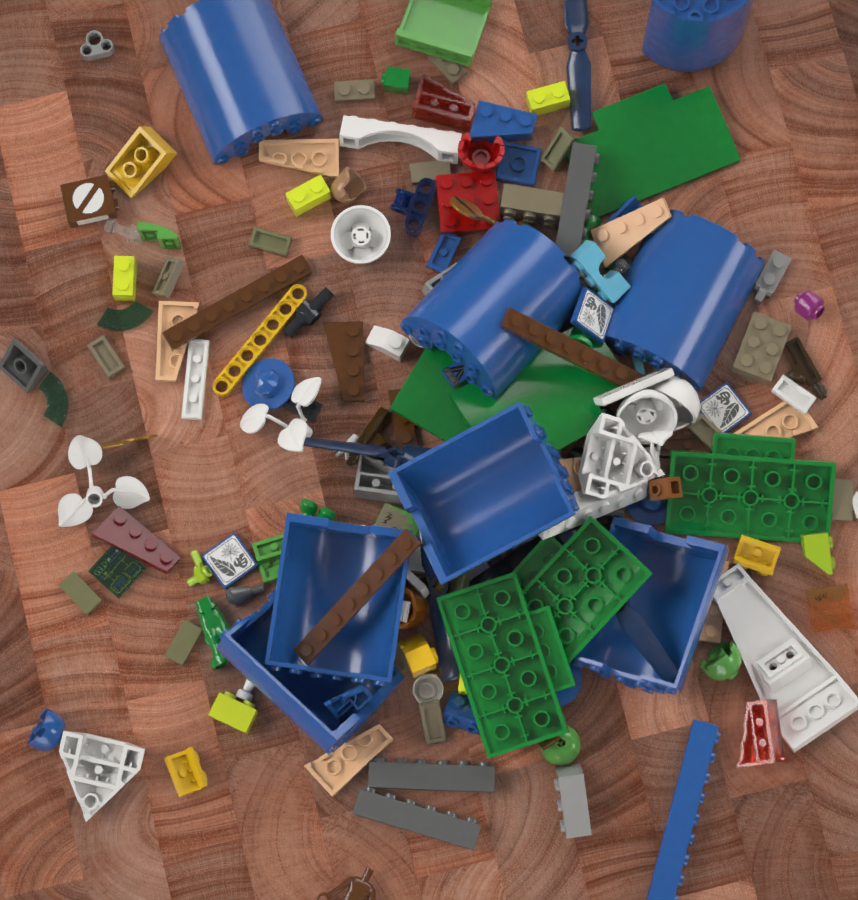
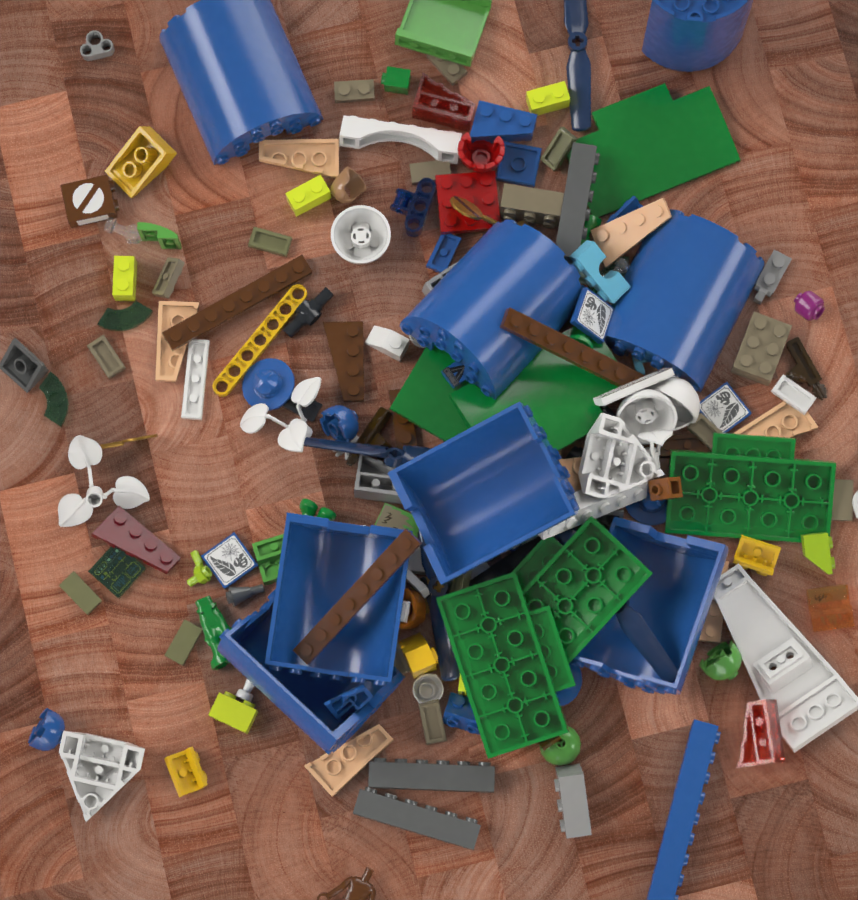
(340, 423): none -> blue cylinder

